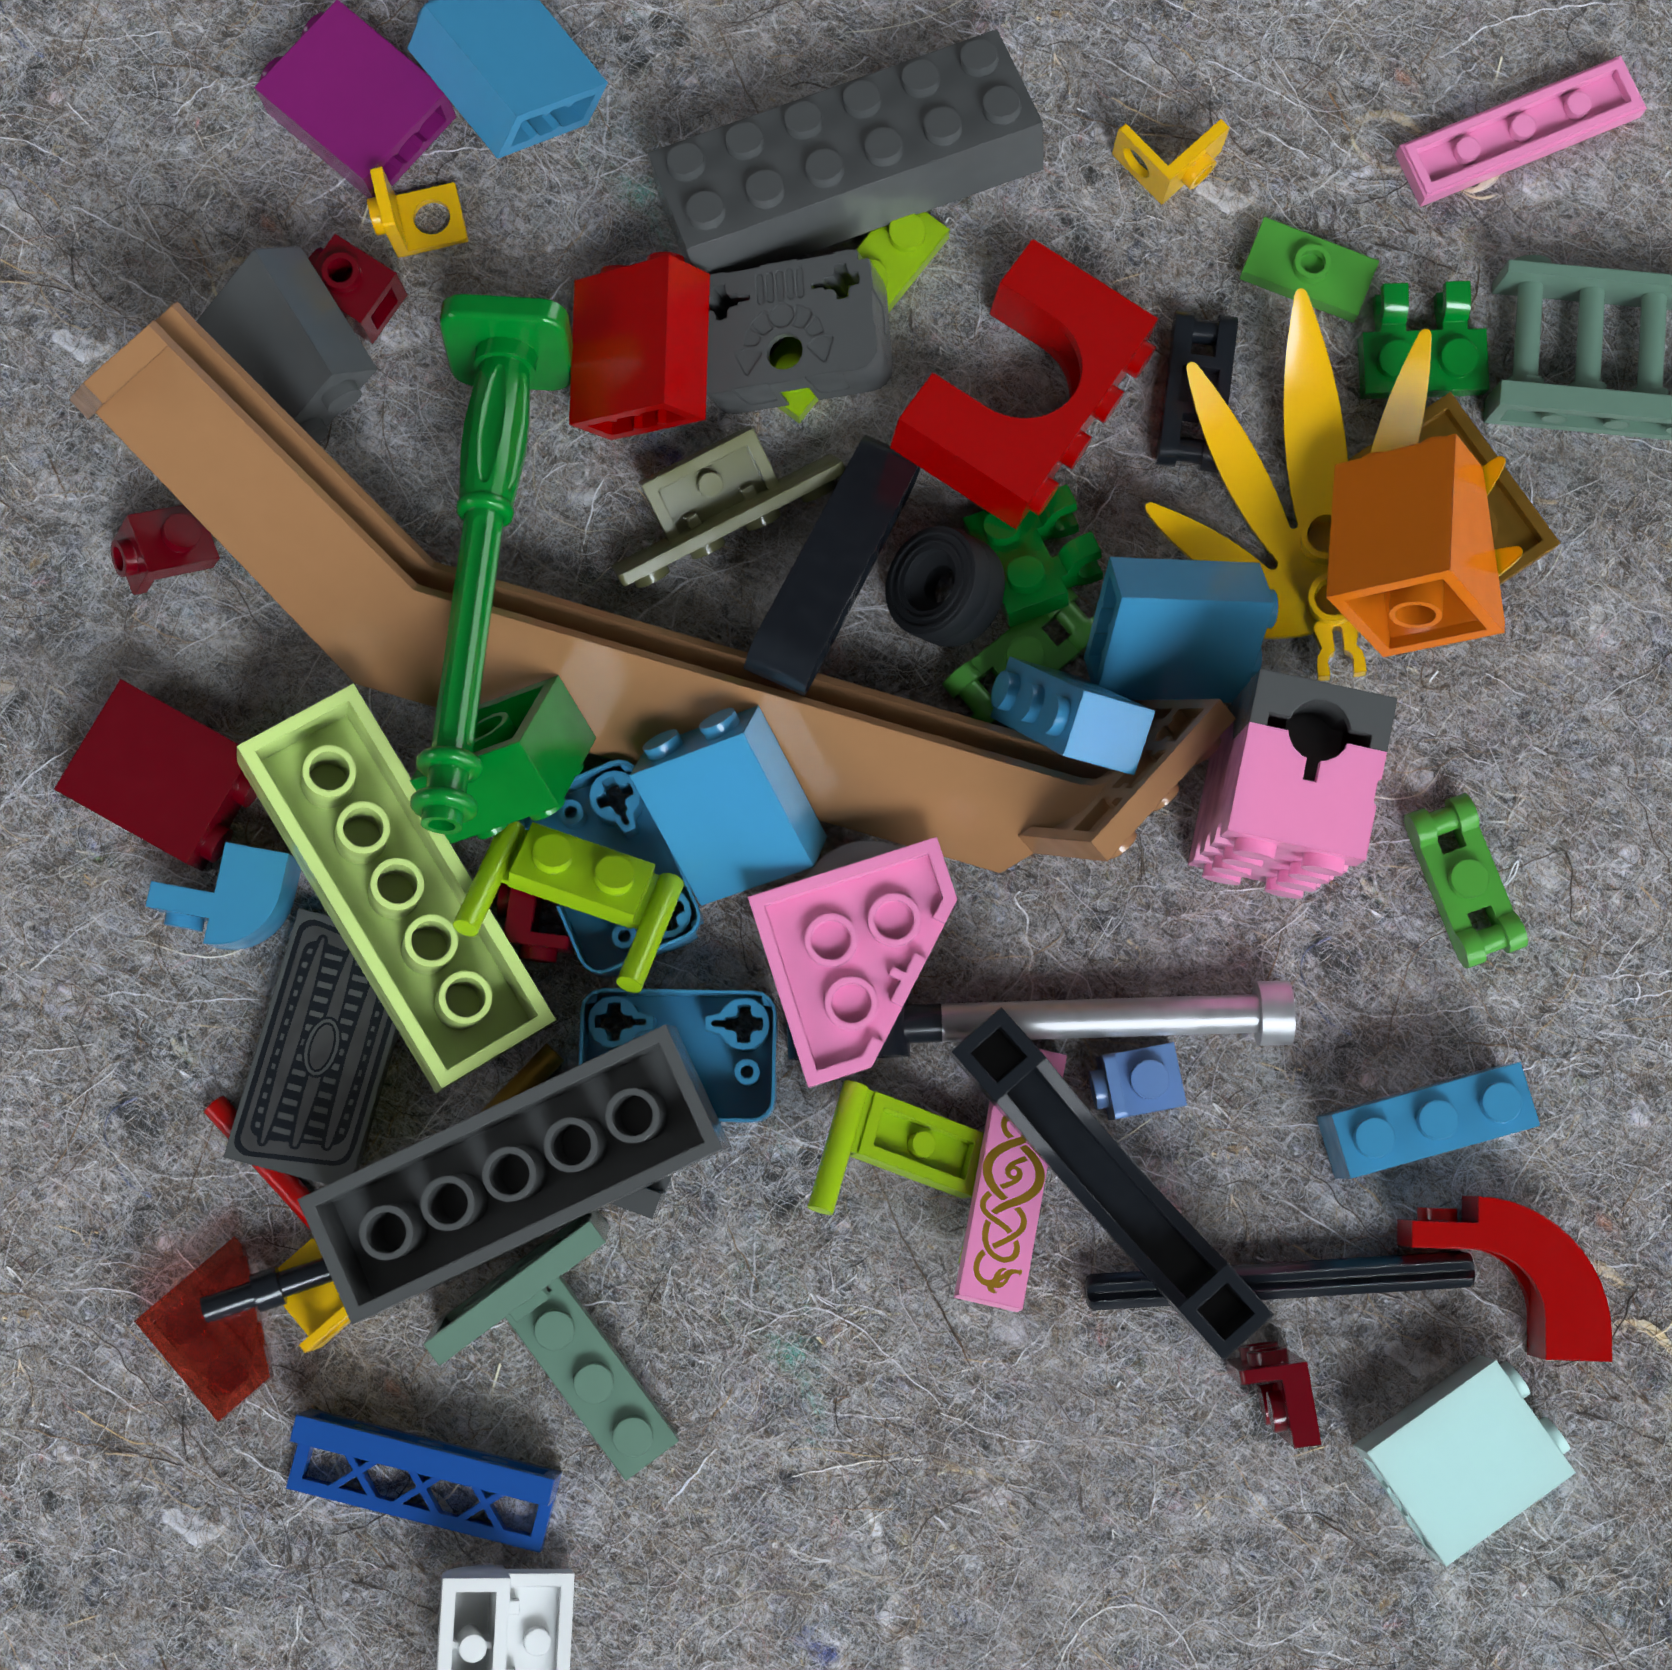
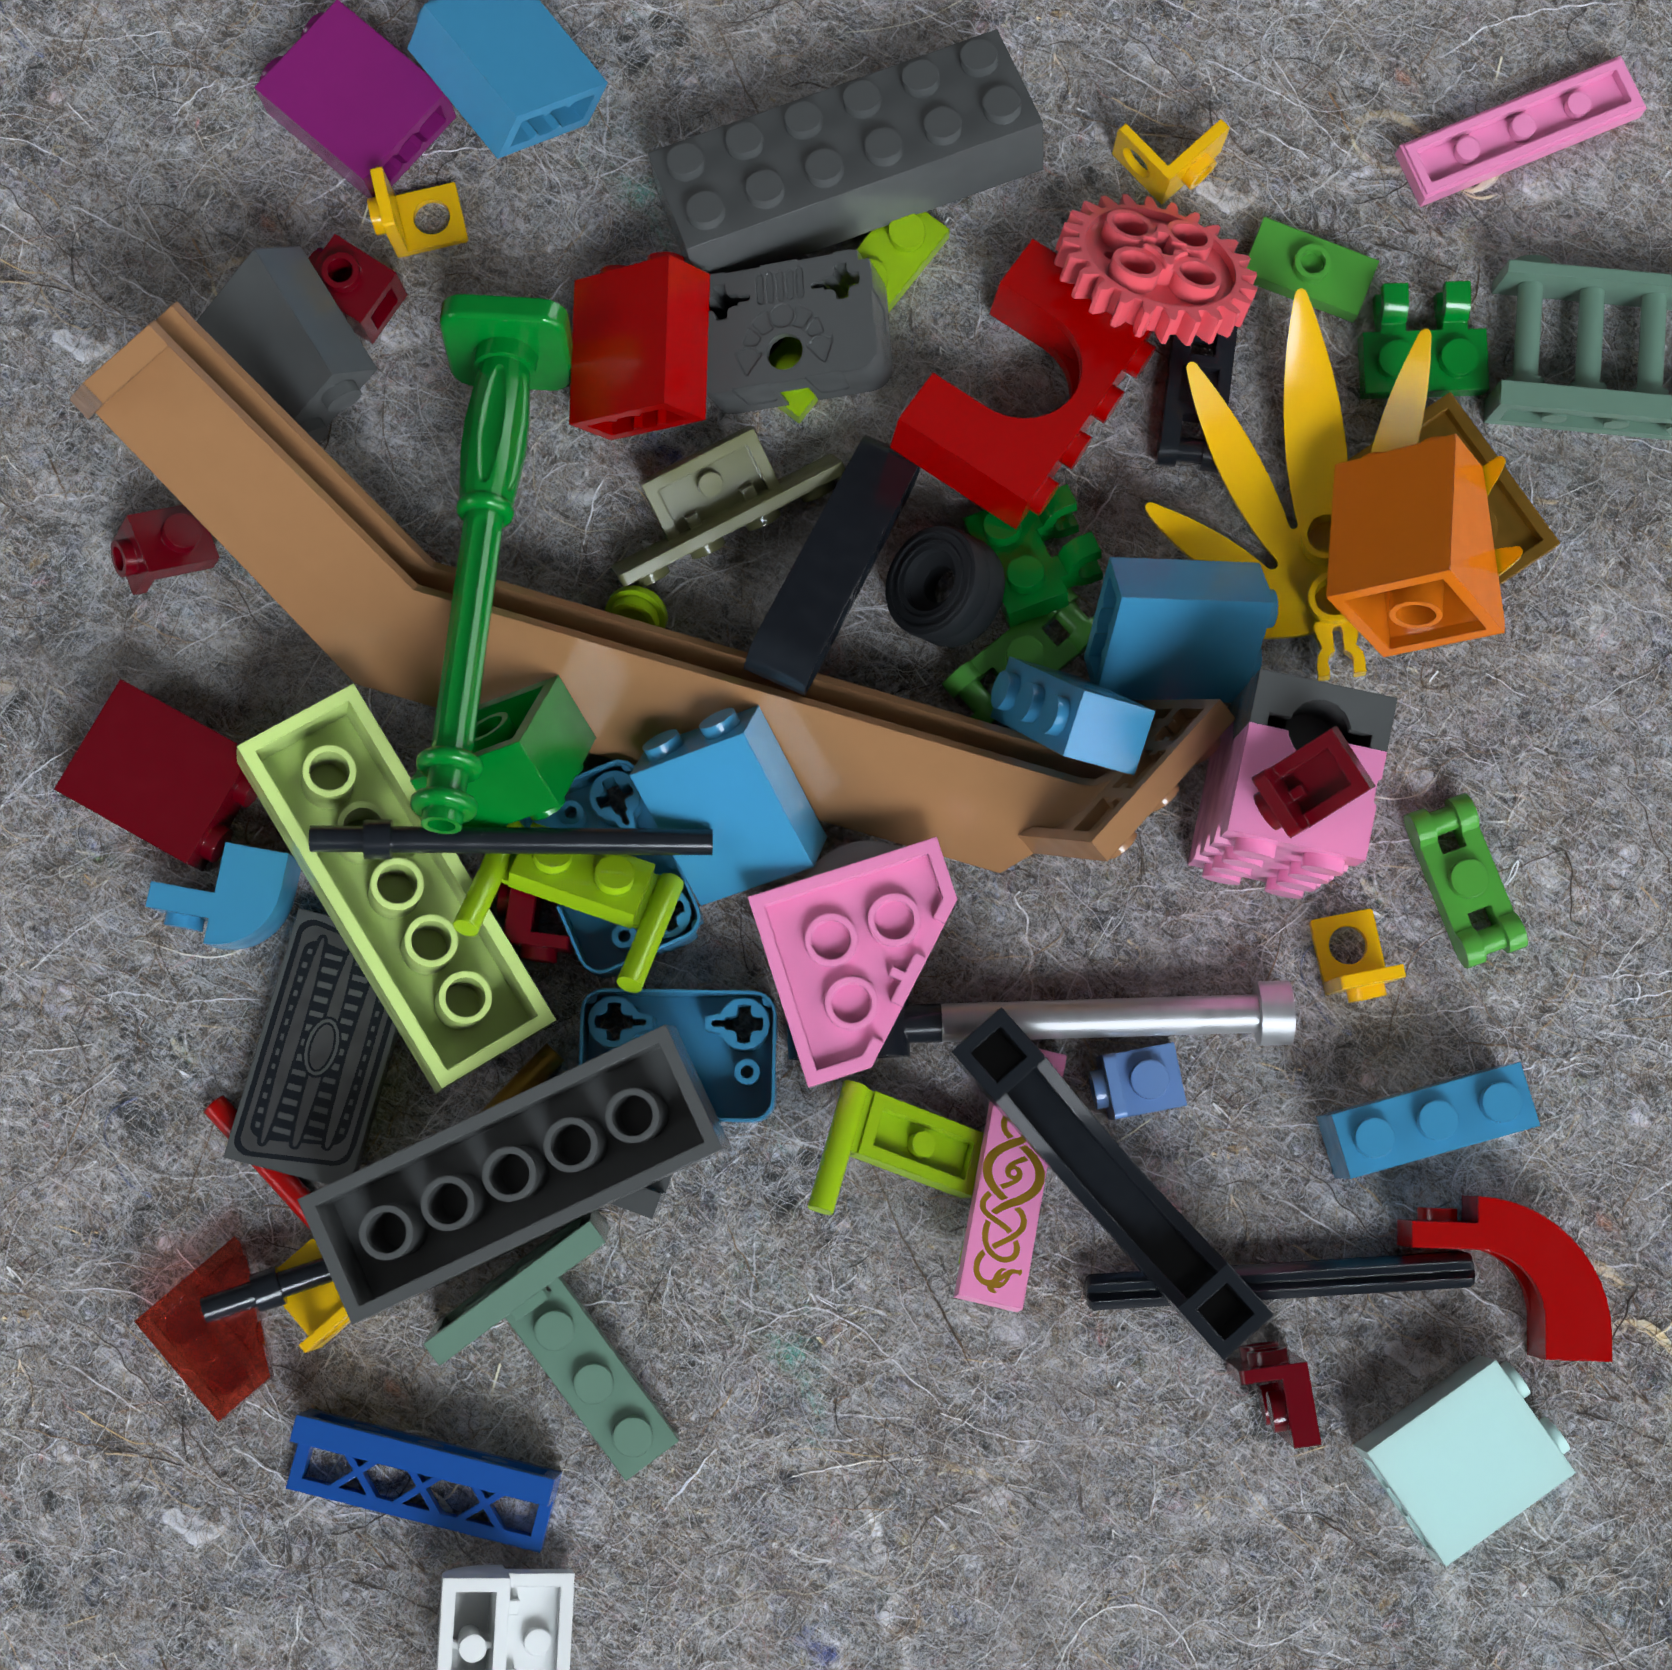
(381, 839): none -> black bar
(638, 604): none -> lime plate
(1155, 269): none -> coral gear
(1310, 784): none -> dark red bracket
(1359, 980): none -> yellow bracket

